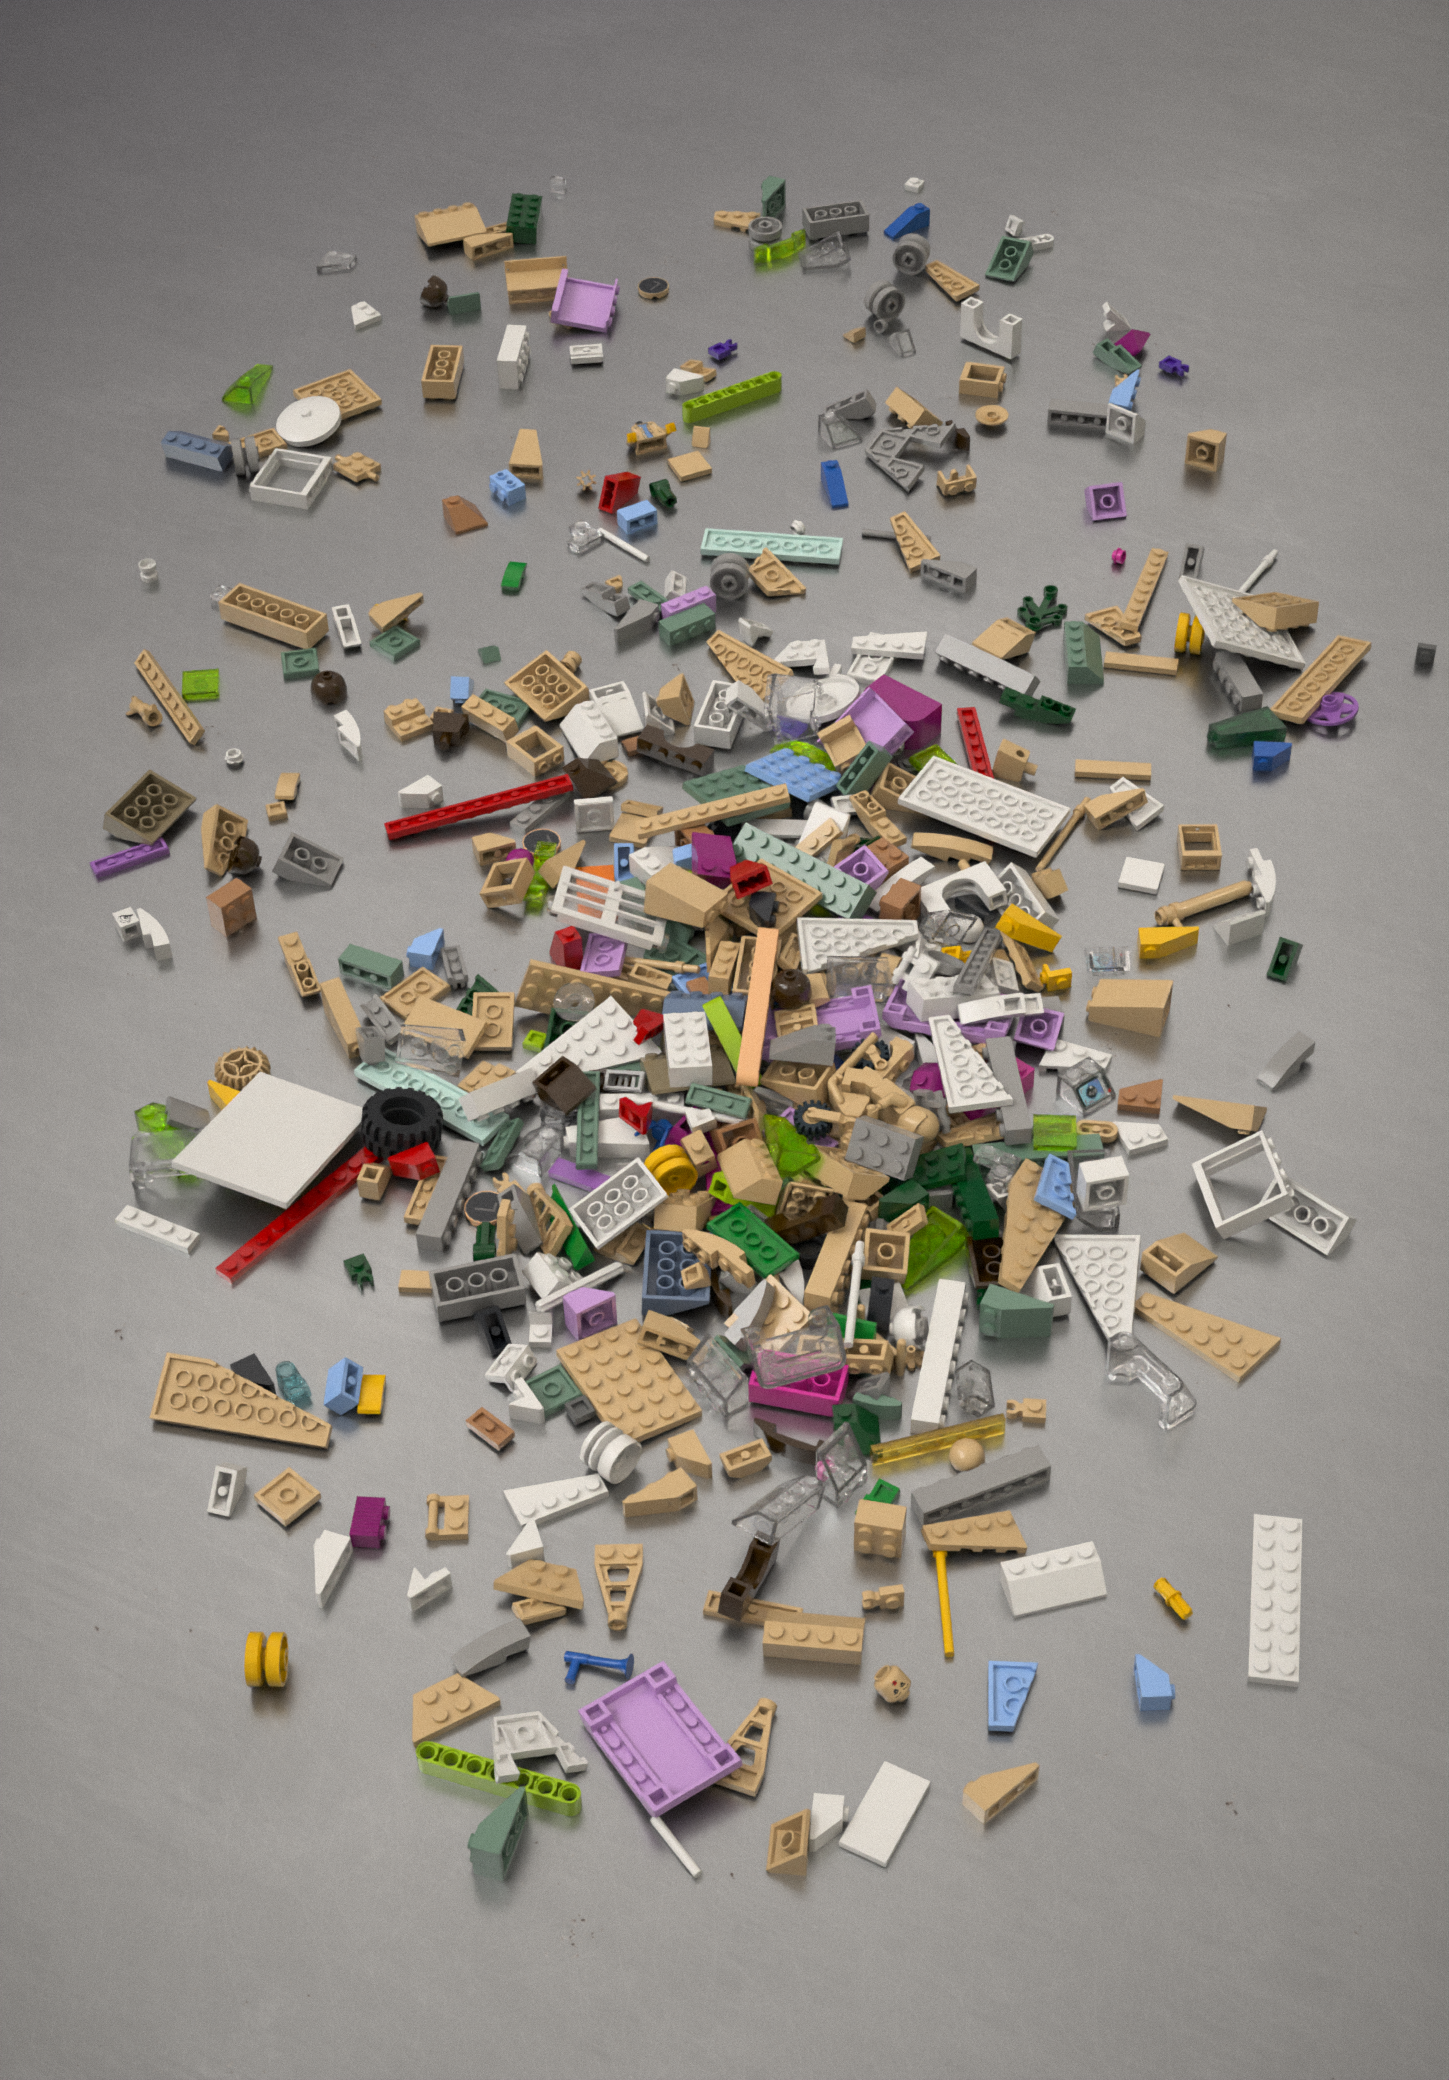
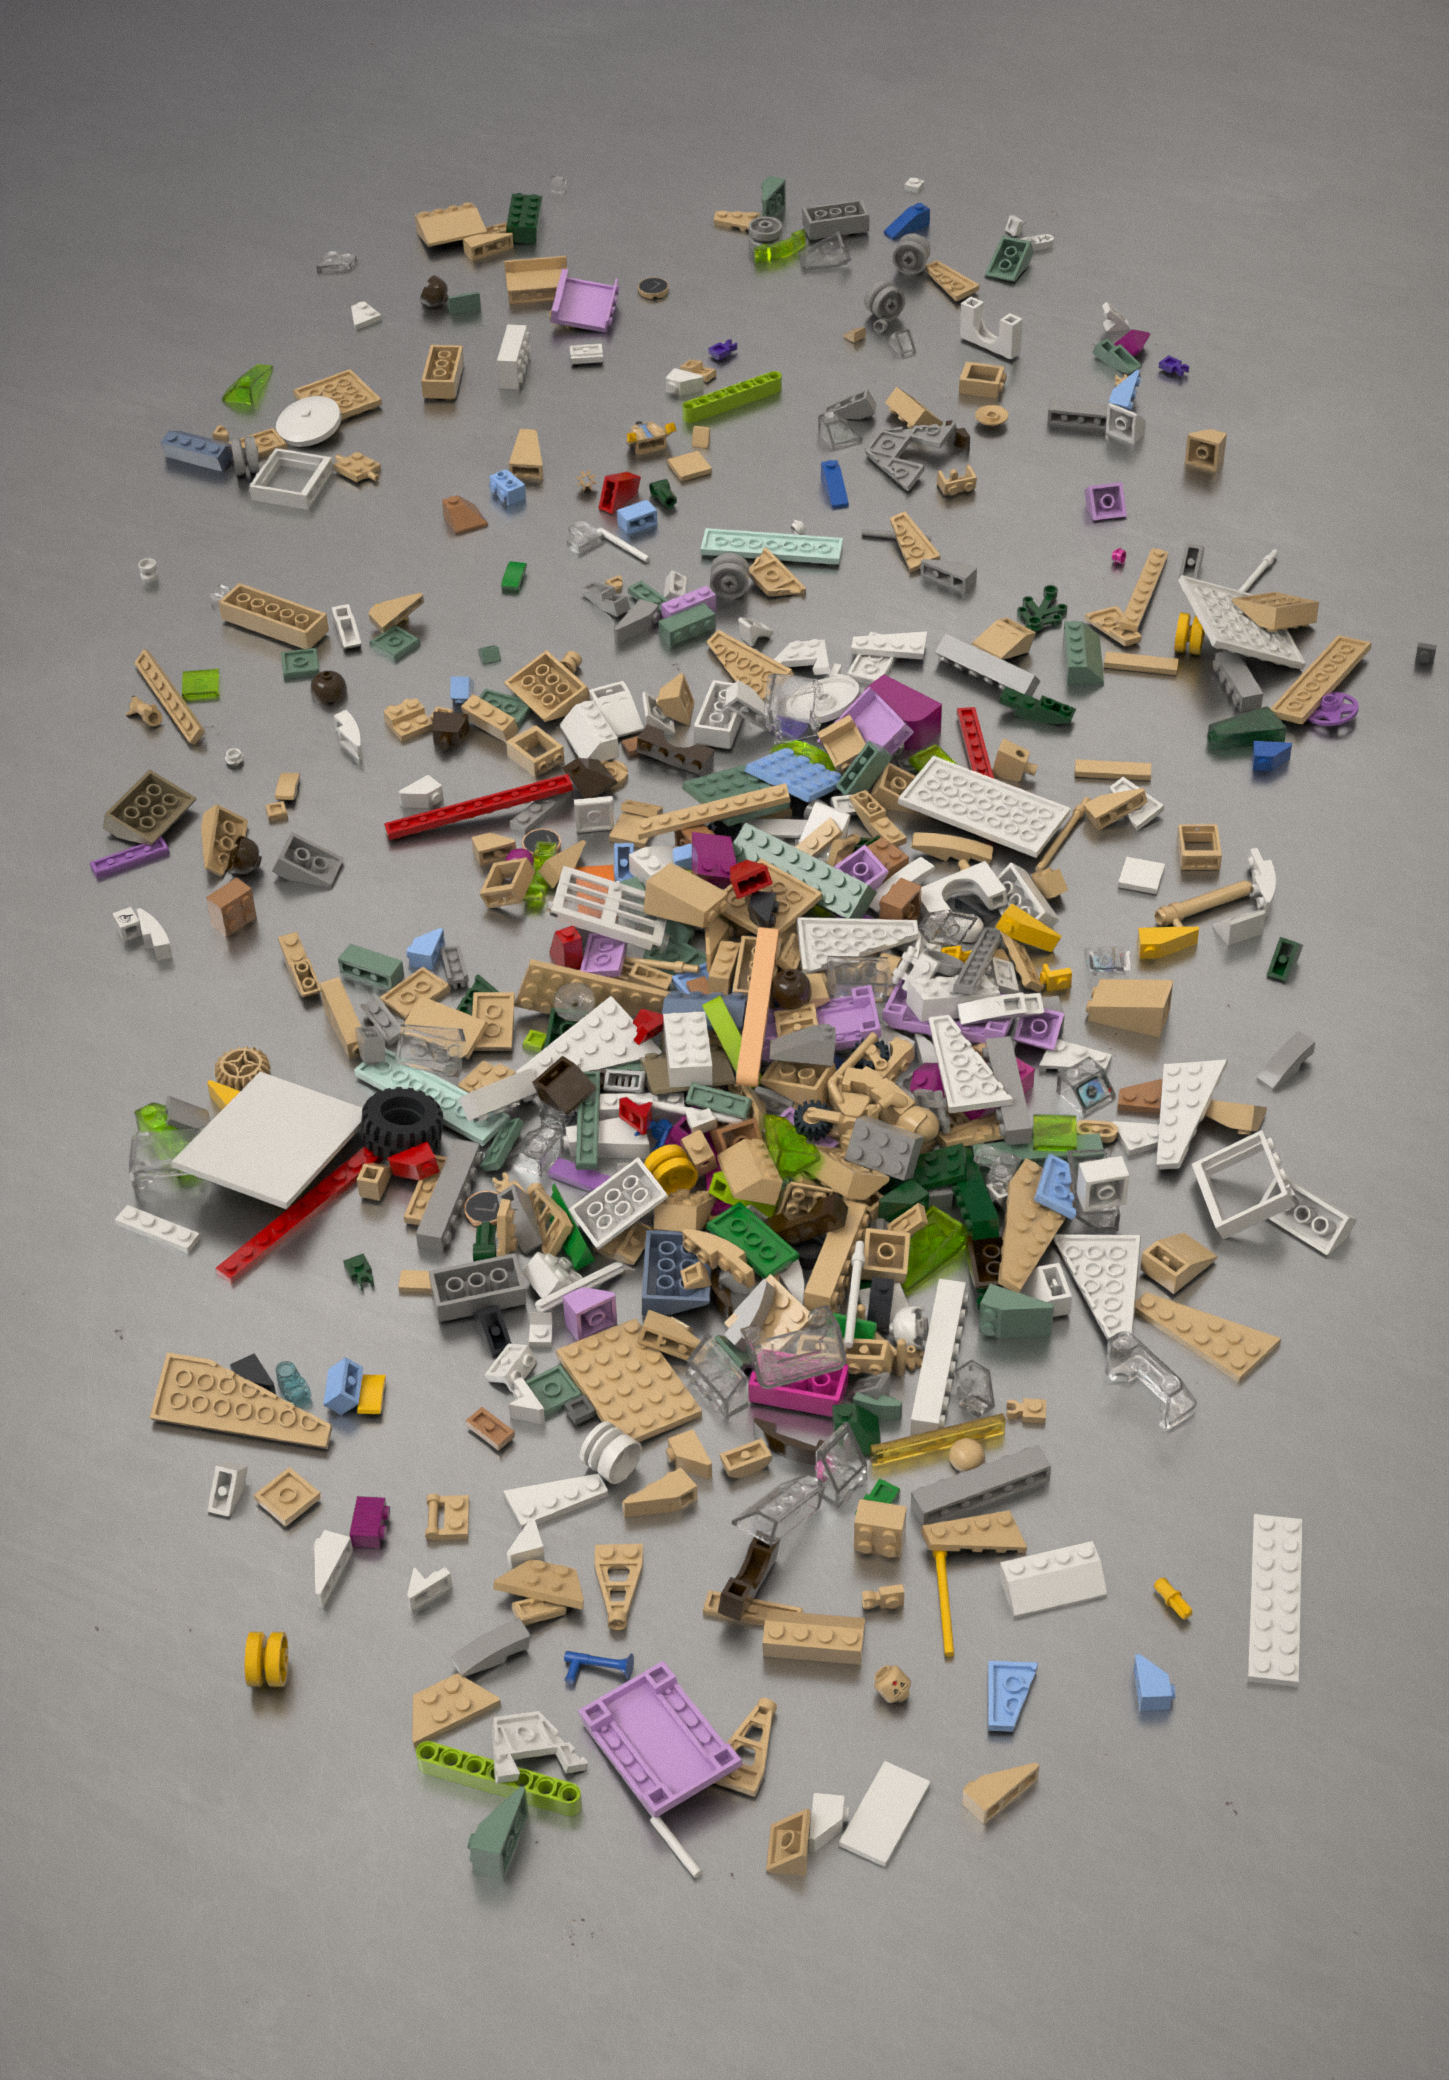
(1184, 1101): none -> white wing

